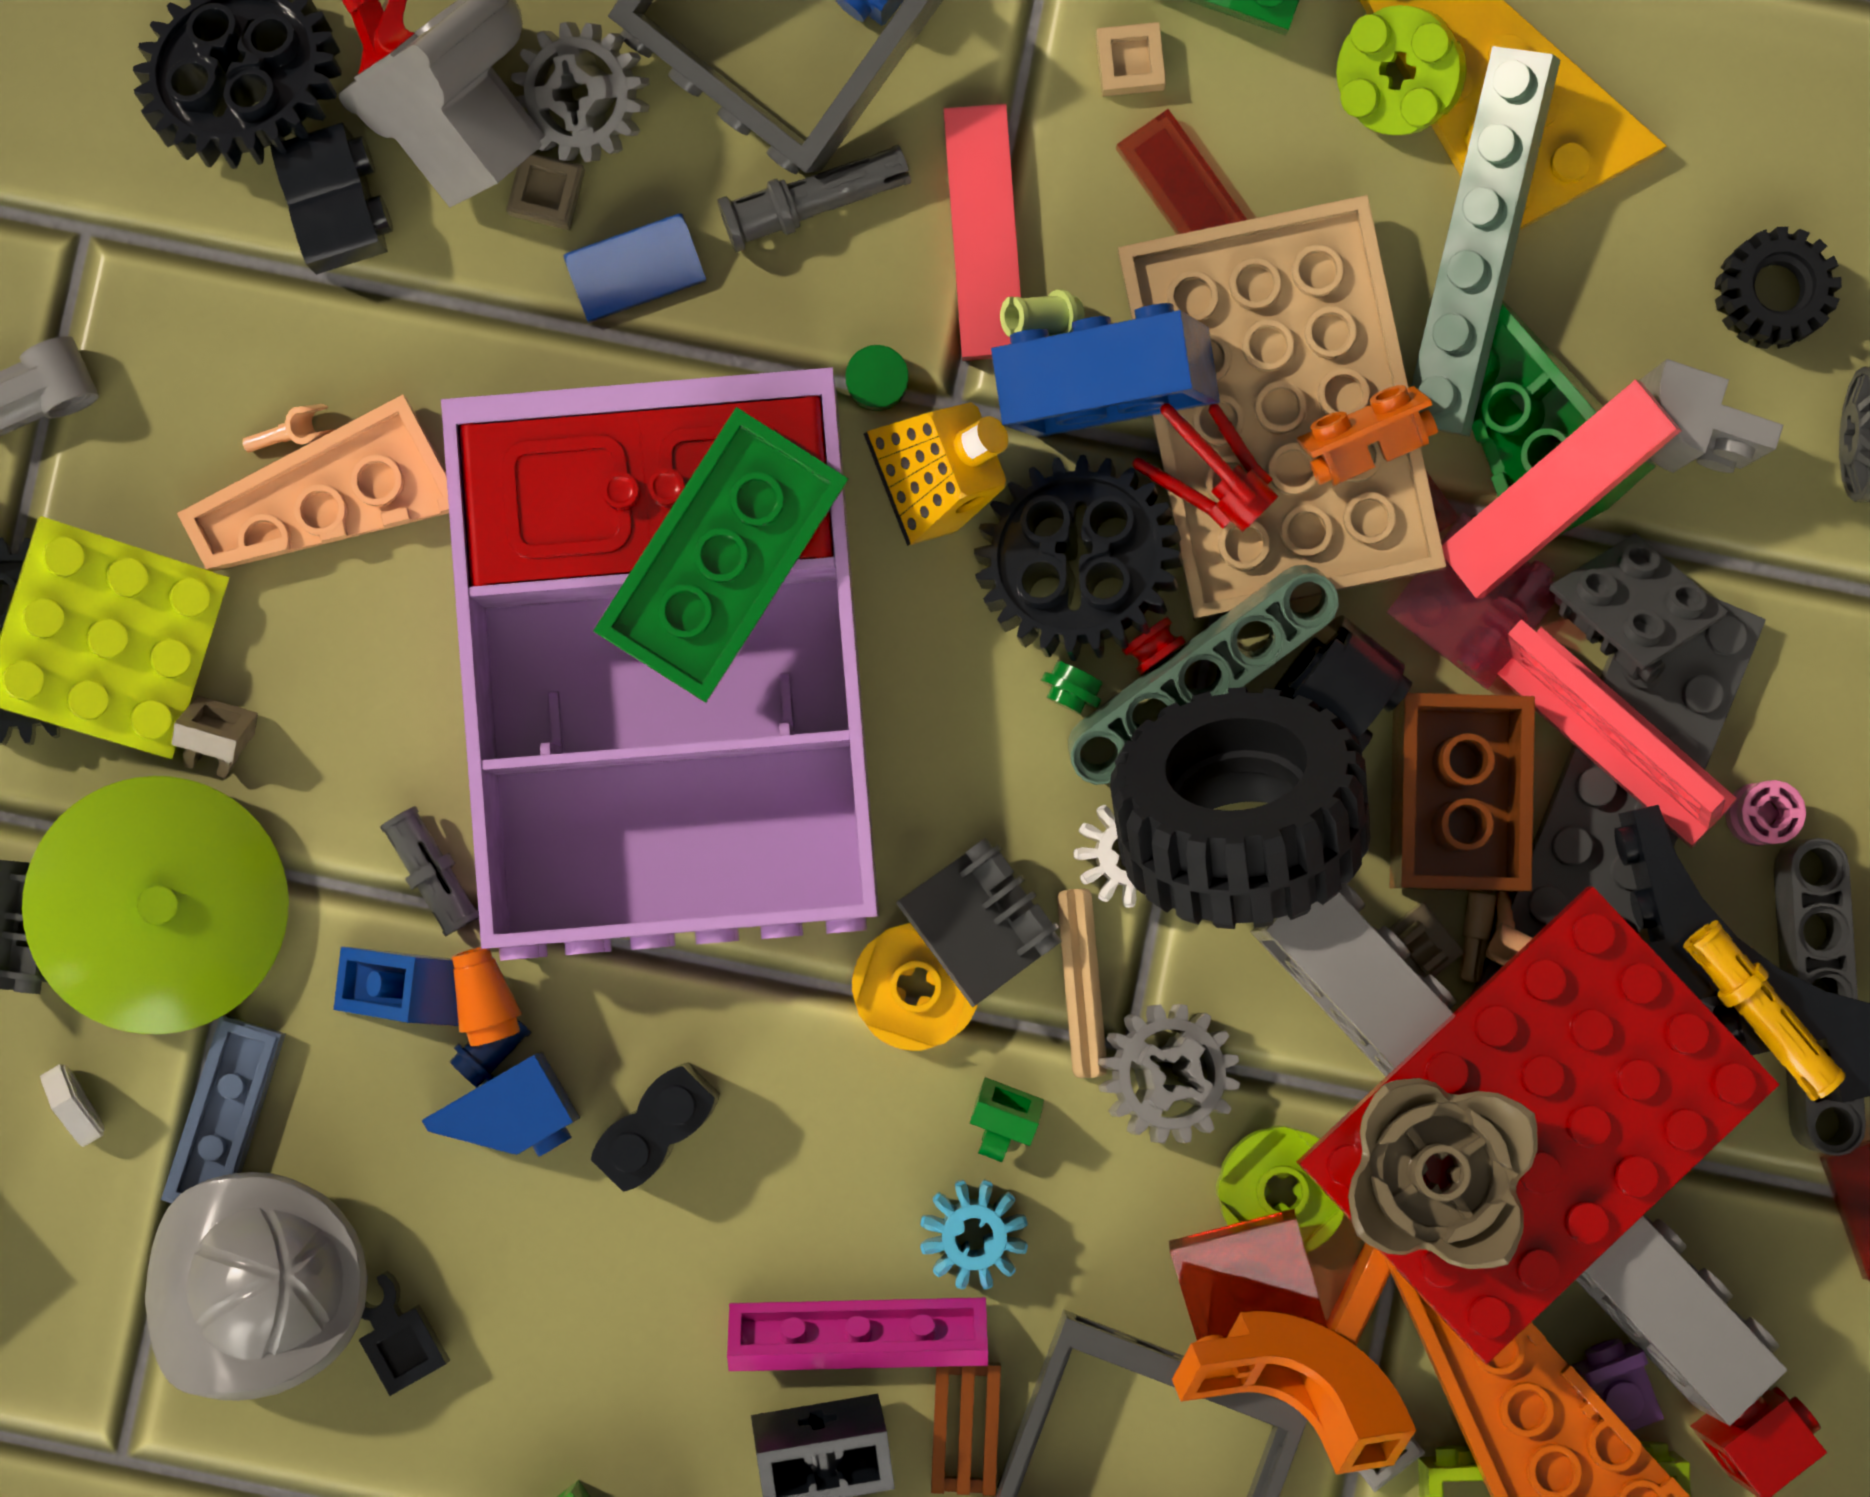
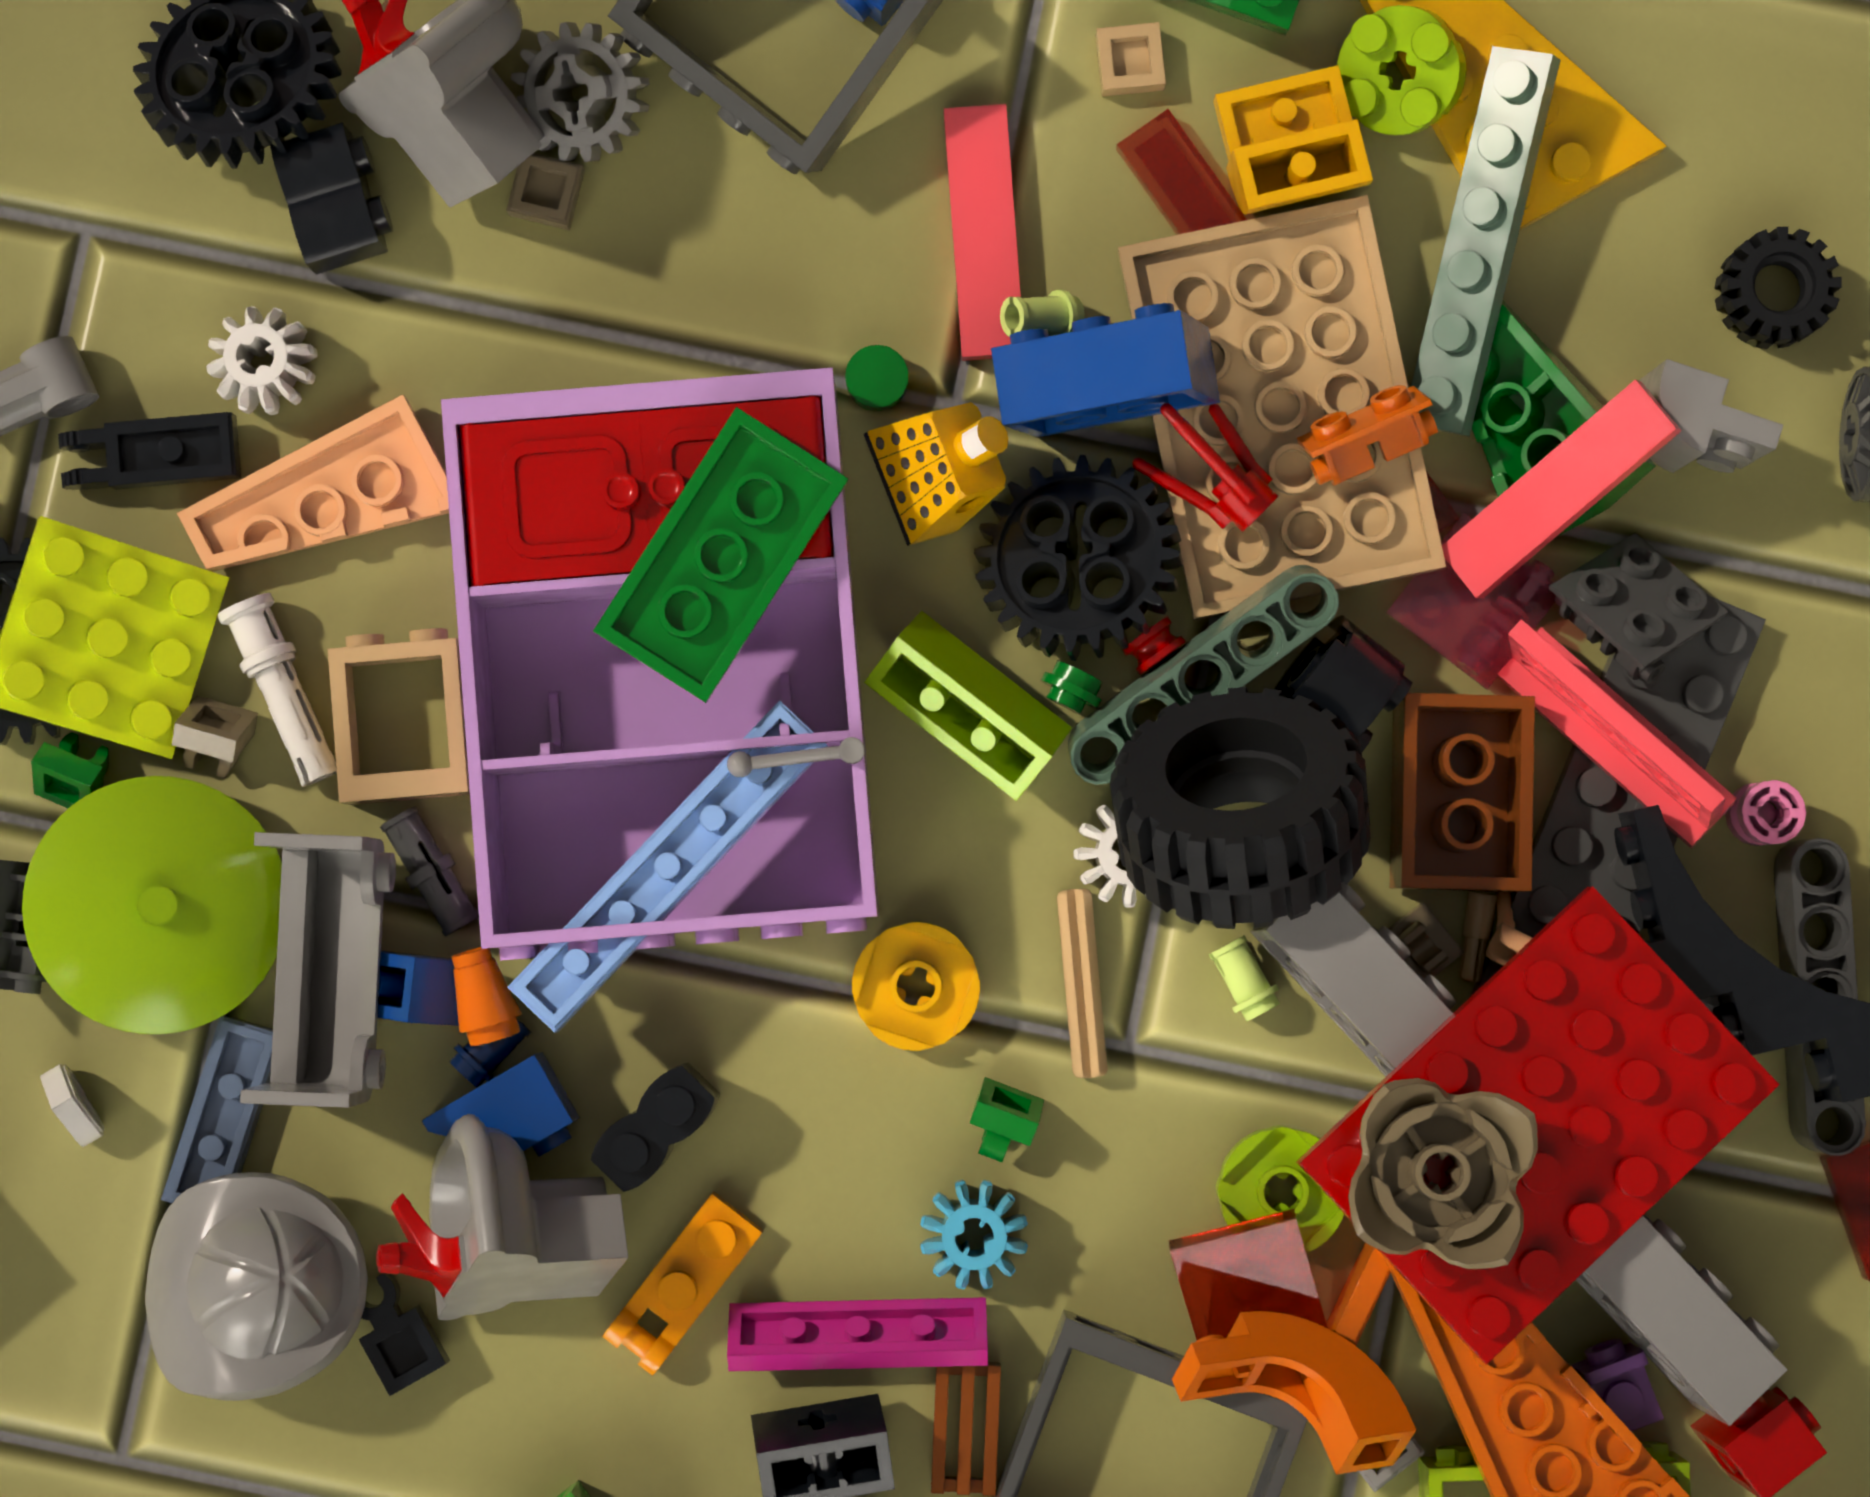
(63, 775): none -> green tile
(157, 452): none -> black hinge
(259, 338): none -> white gear
(270, 663): none -> white pin
(297, 428): light nougat hand -> none
(327, 971): none -> light grey windscreen
(403, 785): none -> tan window
(500, 1233): none -> light grey piece
(634, 267): slope -> none
(661, 874): none -> light blue tile
(685, 1281): none -> light orange plate
(785, 205): dark grey pin -> none
(850, 751): none -> light grey hinge
(968, 705): none -> lime brick
(979, 921): dark grey hinge -> none
(1154, 1095): light grey gear -> none
(1245, 979): none -> yellowish green pin
(1291, 140): none -> yellow brick
(1747, 989): yellow pin -> none

